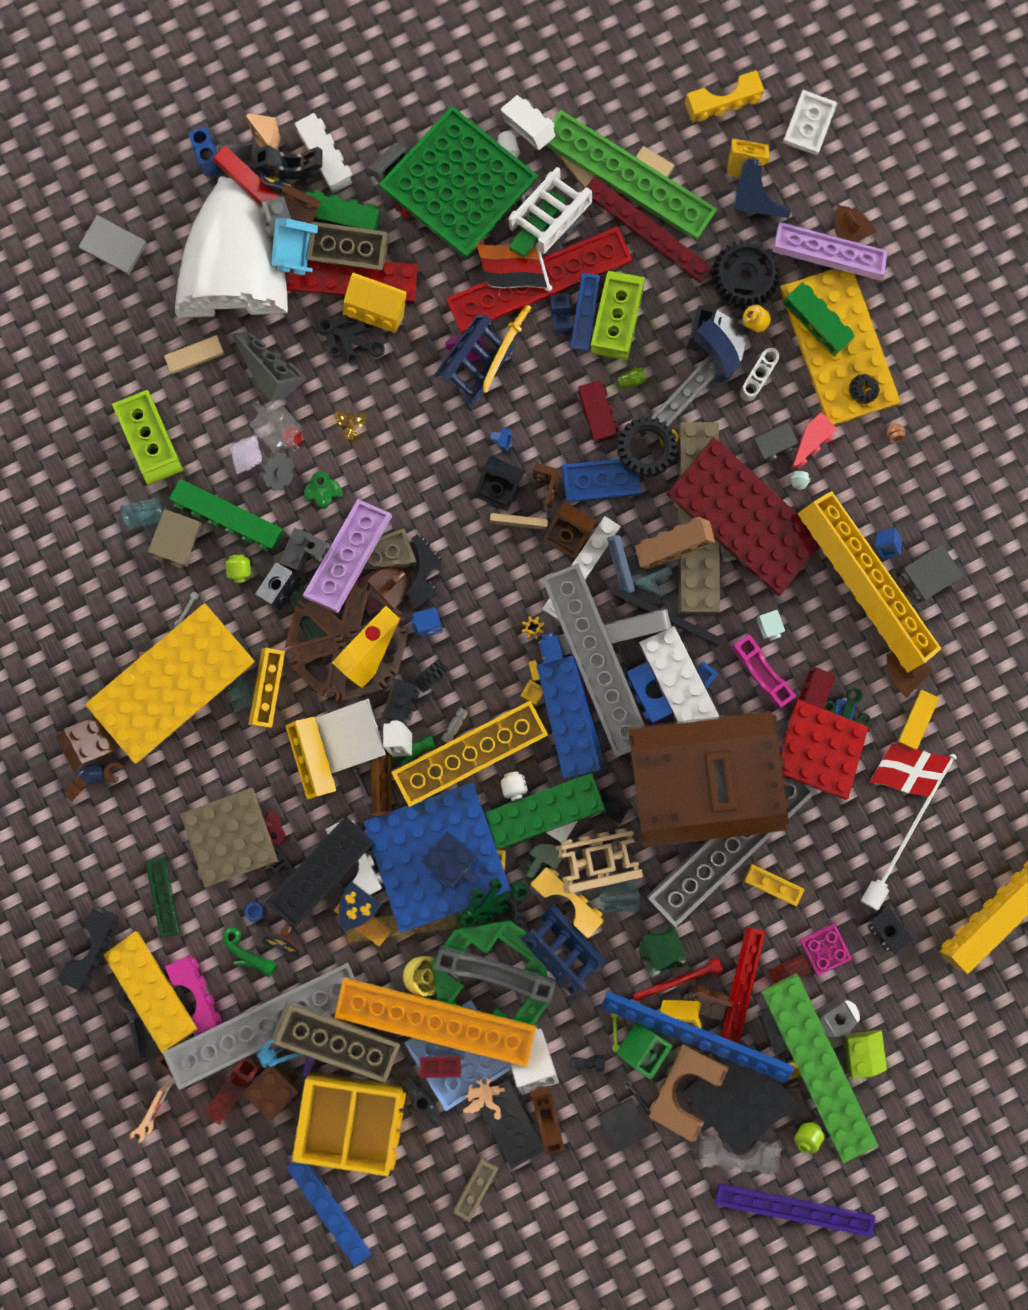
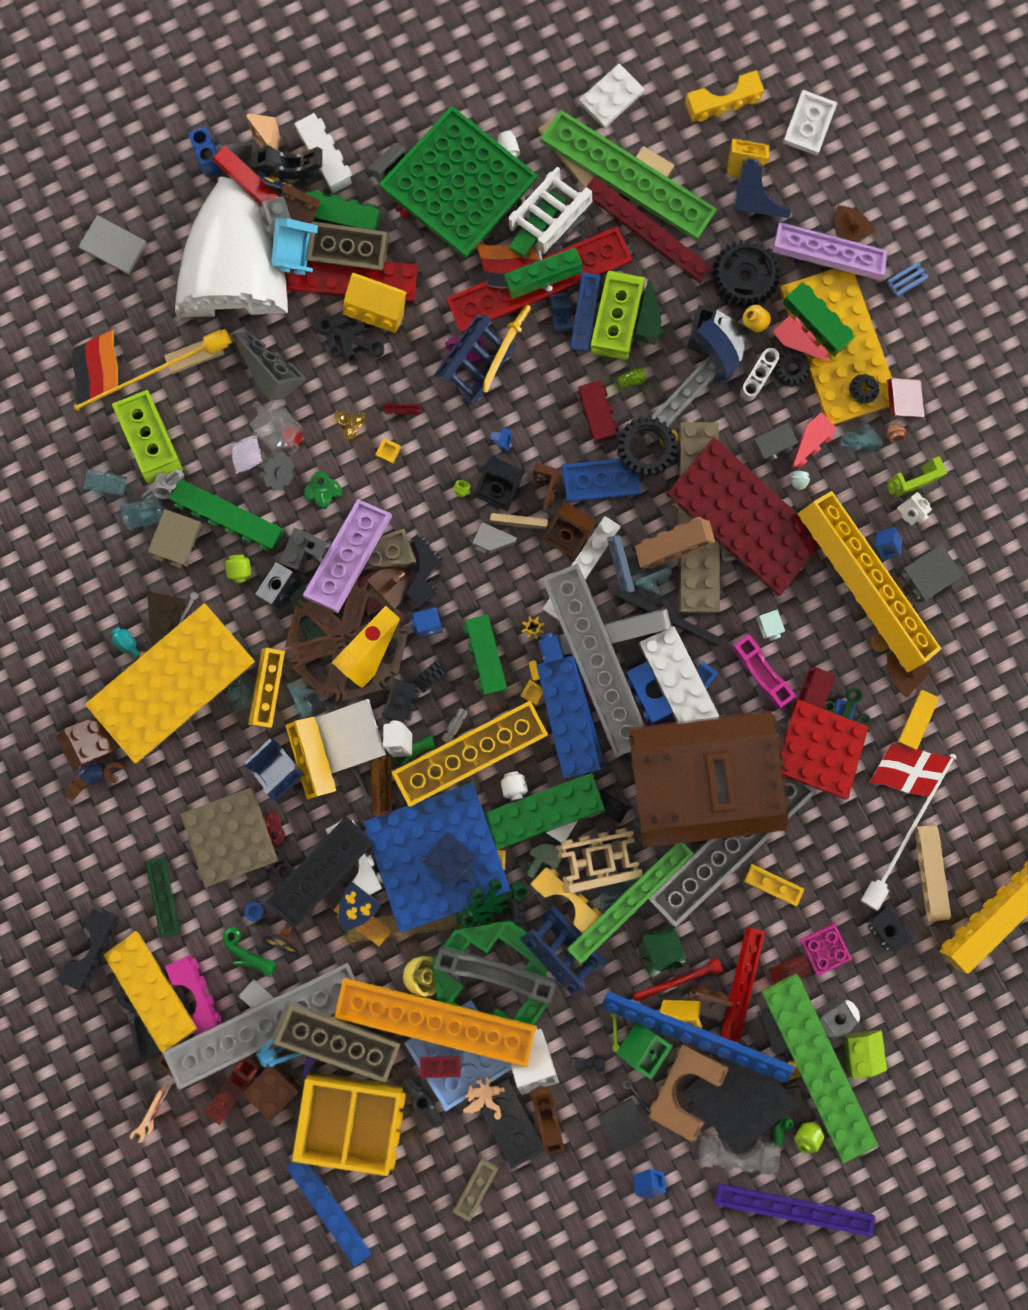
(97, 366): none -> flag
(105, 482): none -> clear light blue slope
(124, 642): none -> teal plant
(163, 485): none -> light grey axle
(164, 614): none -> dark brown wing
(255, 994): none -> light grey slope
(273, 768): none -> dark blue panel
(299, 695): none -> clear light blue slope
(388, 450): none -> yellow plate
(402, 409): none -> dark red axle
(461, 488): none -> lime plate
(486, 655): none -> green brick
(491, 539): none -> light grey slope
(528, 122): white brick -> none
(543, 273): none -> green brick
(611, 96): none -> white plate
(630, 902): none -> bright green plate
(649, 320): none -> dark green slope
(649, 1183): none -> blue panel
(779, 1128): none -> green arm
(794, 336): none -> coral slope
(796, 358): none -> black tyre
(867, 438): none -> clear light blue slope
(878, 643): none -> pearl gold piece
(905, 398): none -> tile
(915, 509): none -> white brick
(920, 271): none -> medium blue tile
(932, 472): none -> lime panel
(932, 873): none -> tan beam

